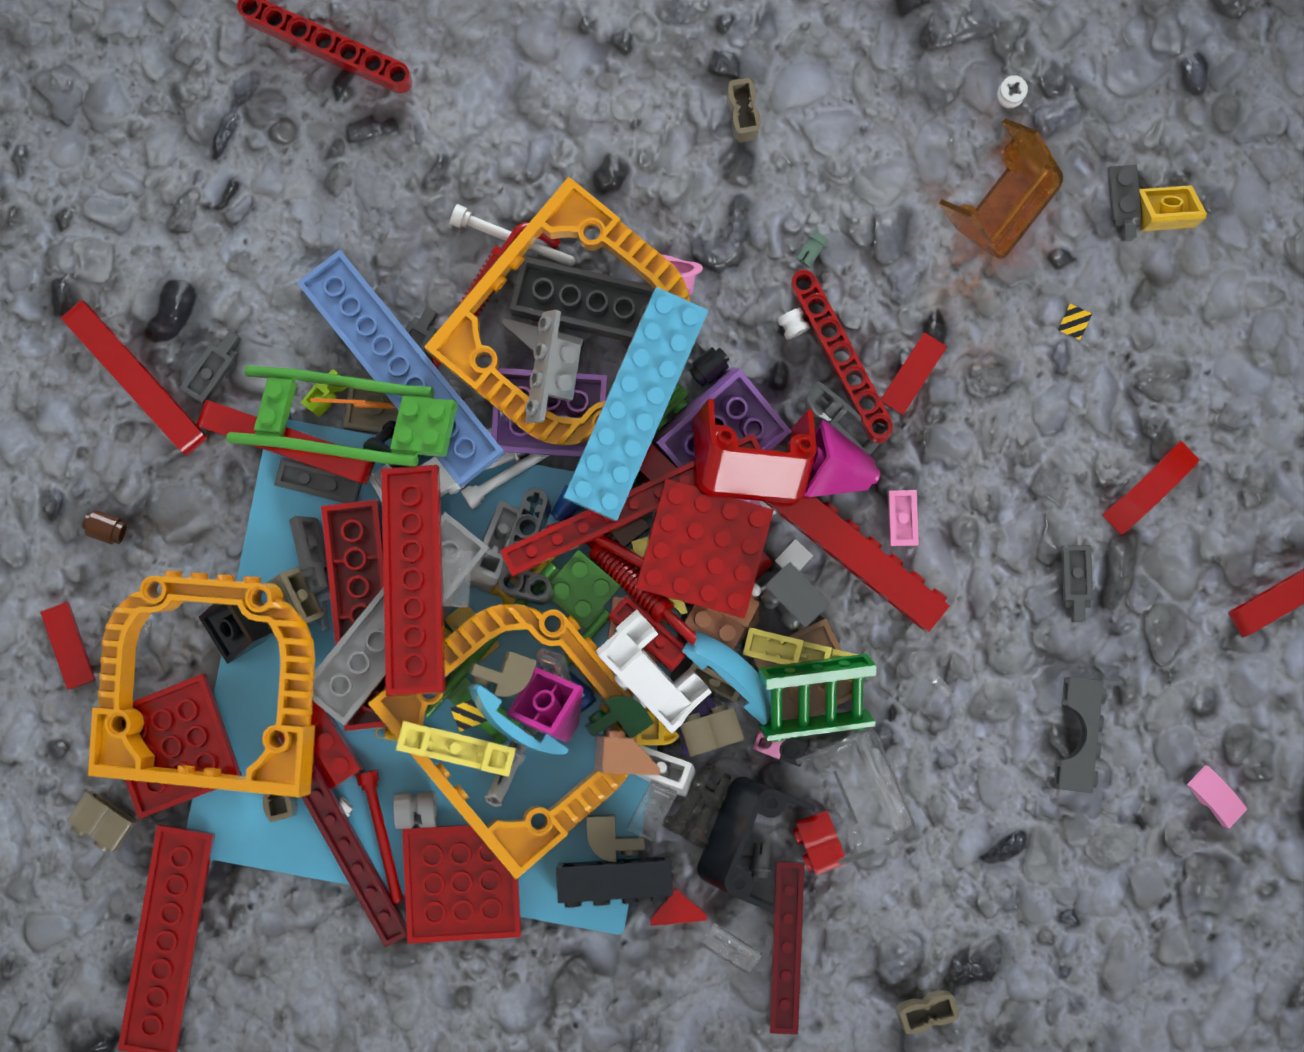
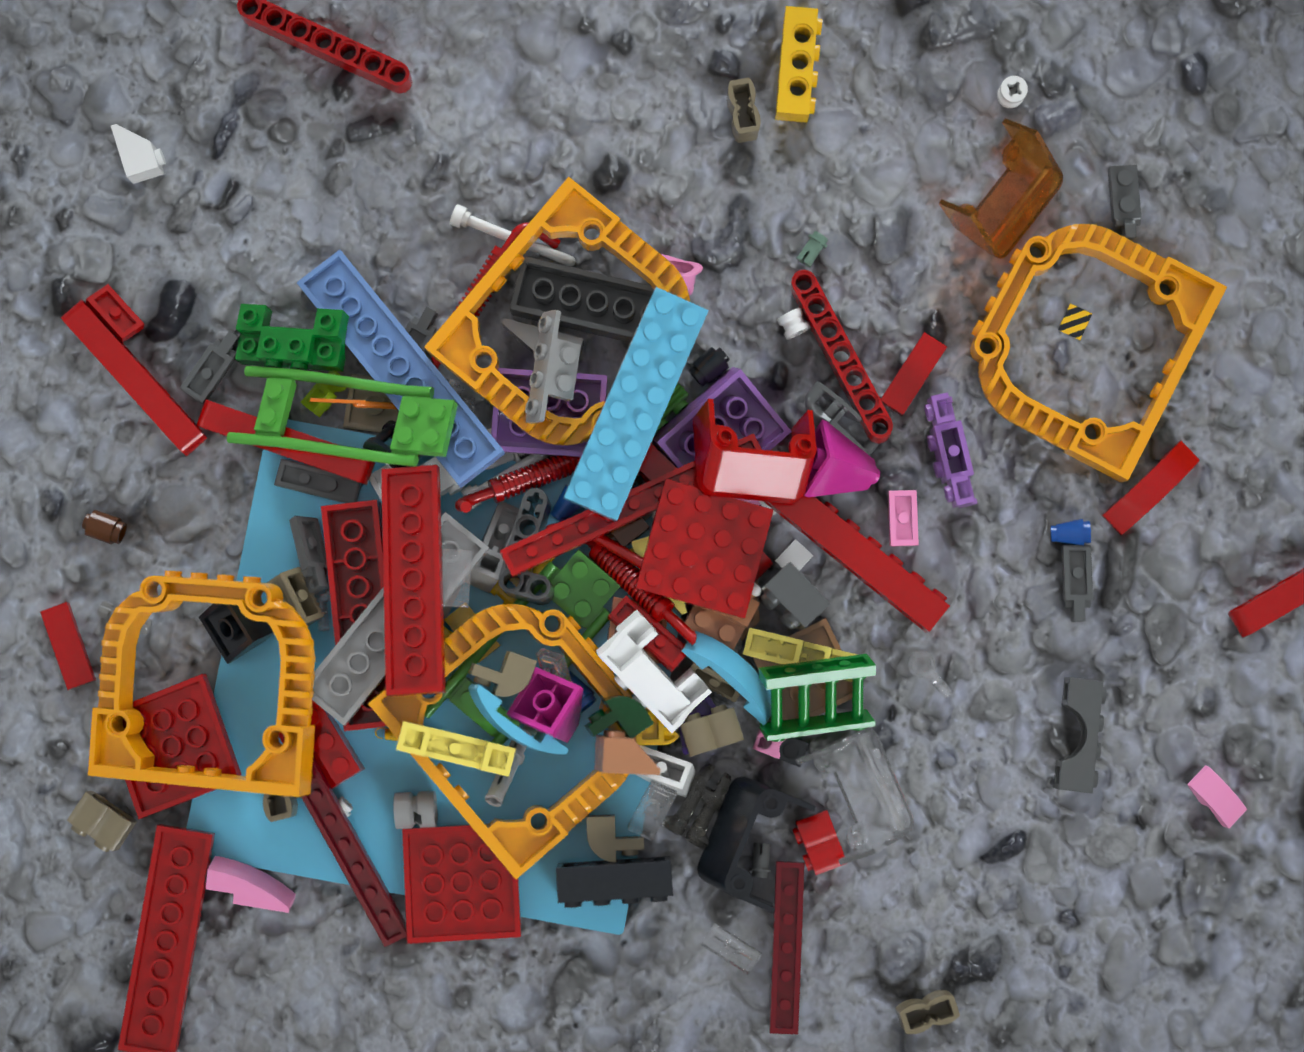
(115, 313): none -> red plate
(138, 155): none -> white slope
(249, 885): none -> bright pink slope
(291, 347): none -> green bracket
(368, 782): red piece -> none
(467, 715): sticker -> none
(521, 481): none -> red piece
(677, 910): red slope -> none
(806, 22): none -> yellow brick
(950, 450): none -> medium lavender bracket
(1072, 532): none -> blue cone
(1170, 208): yellow slope -> none
(1190, 303): none -> light orange arch

